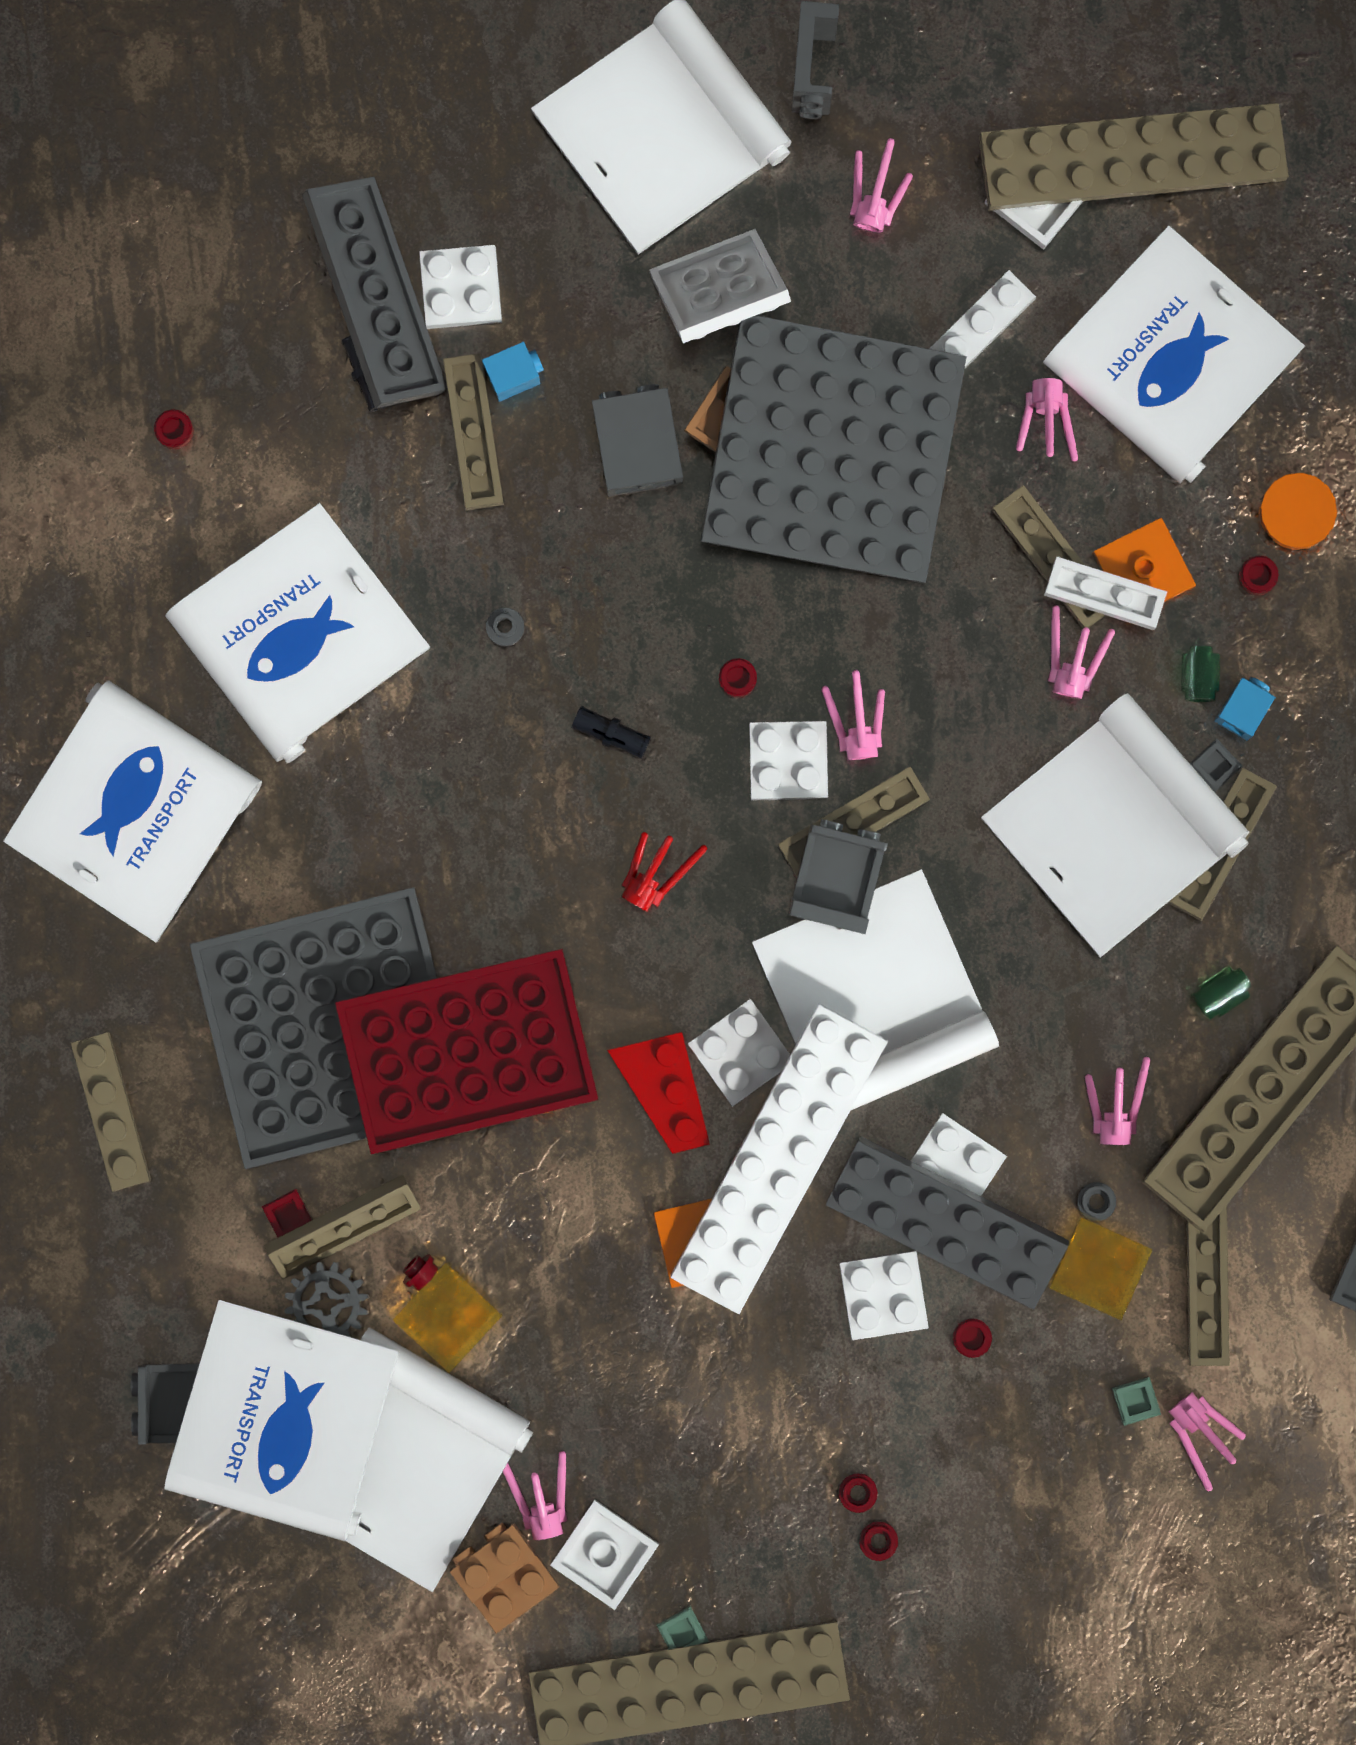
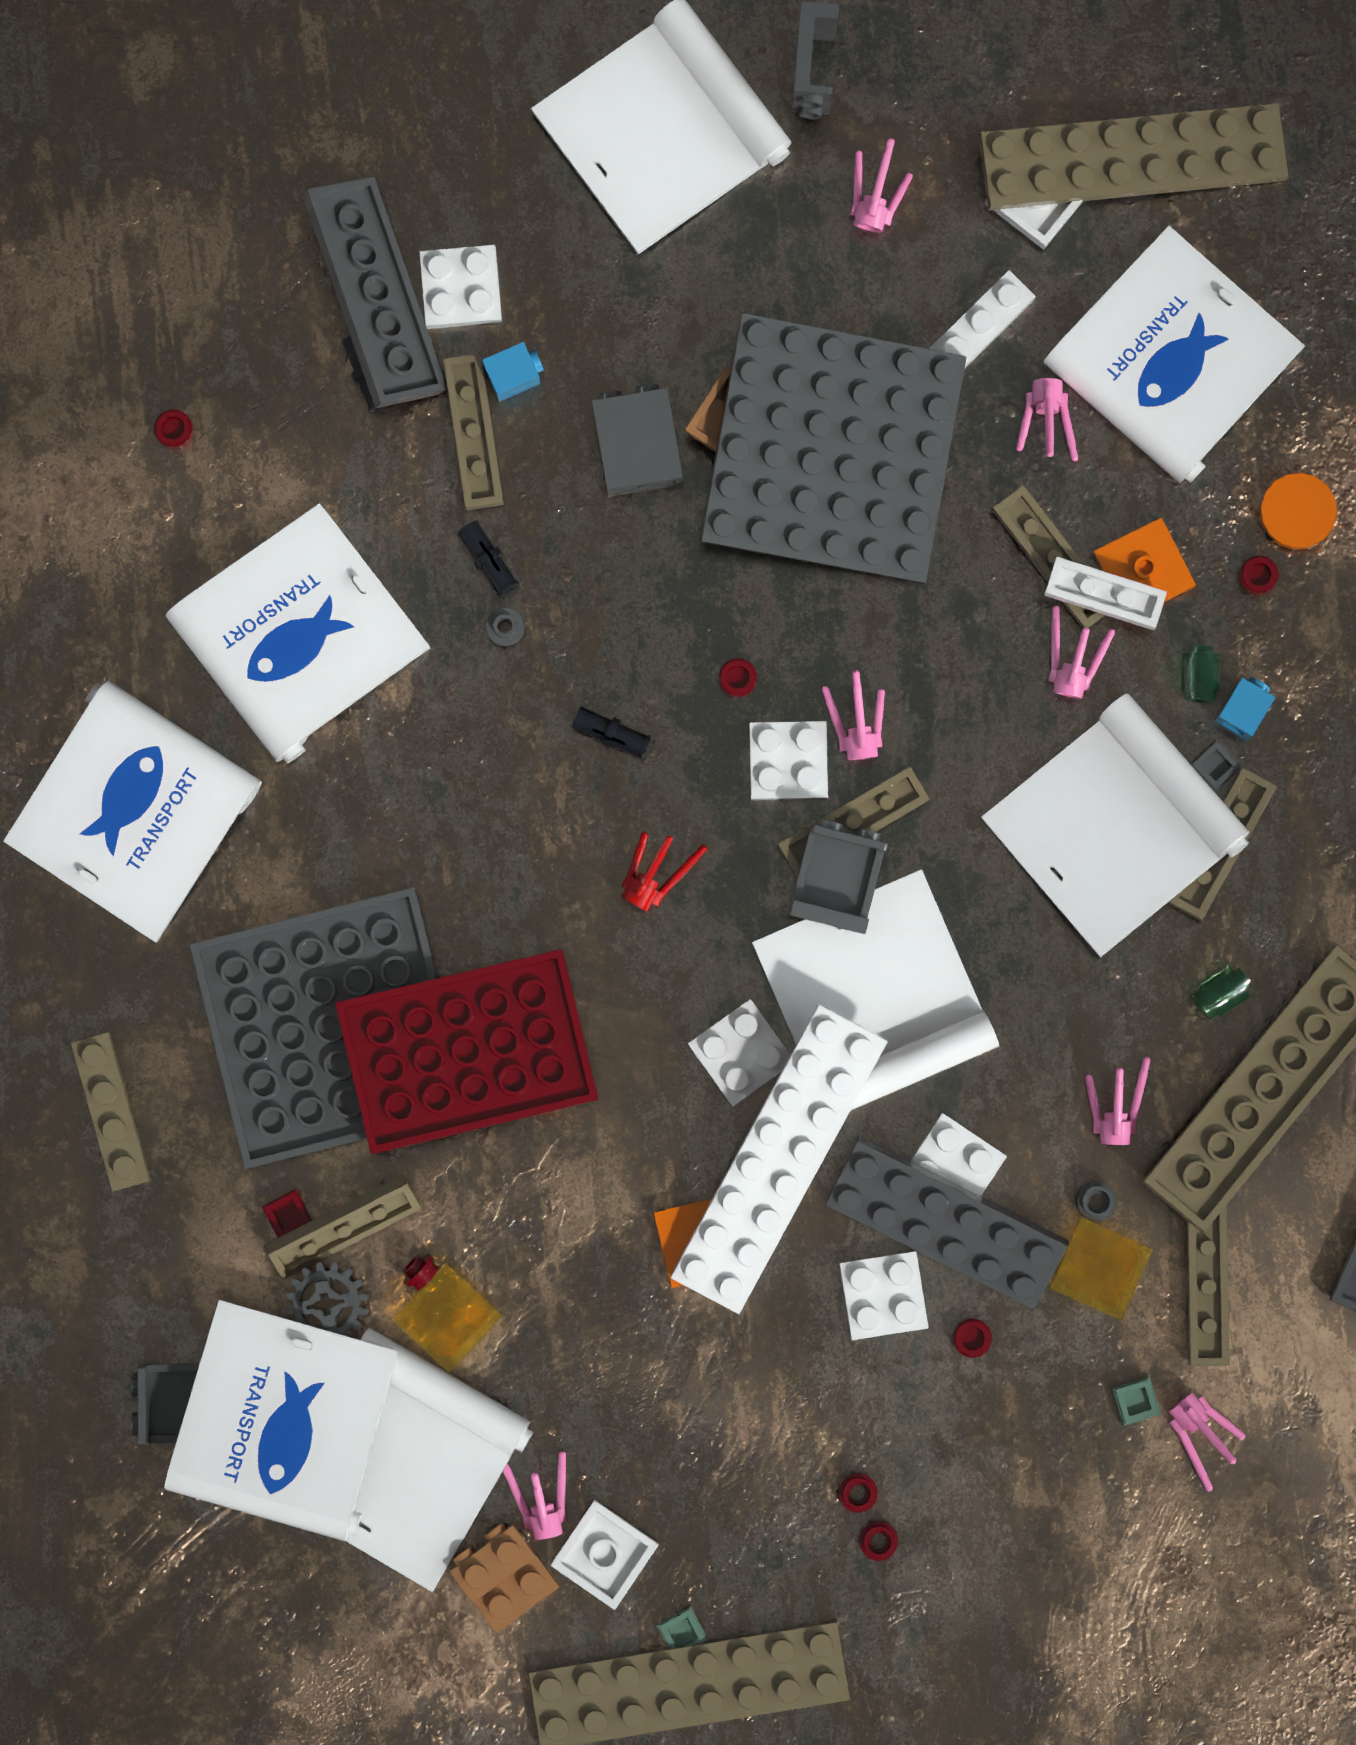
(488, 558): none -> black pin
(666, 1089): red wing -> none
(719, 286): white plate -> none

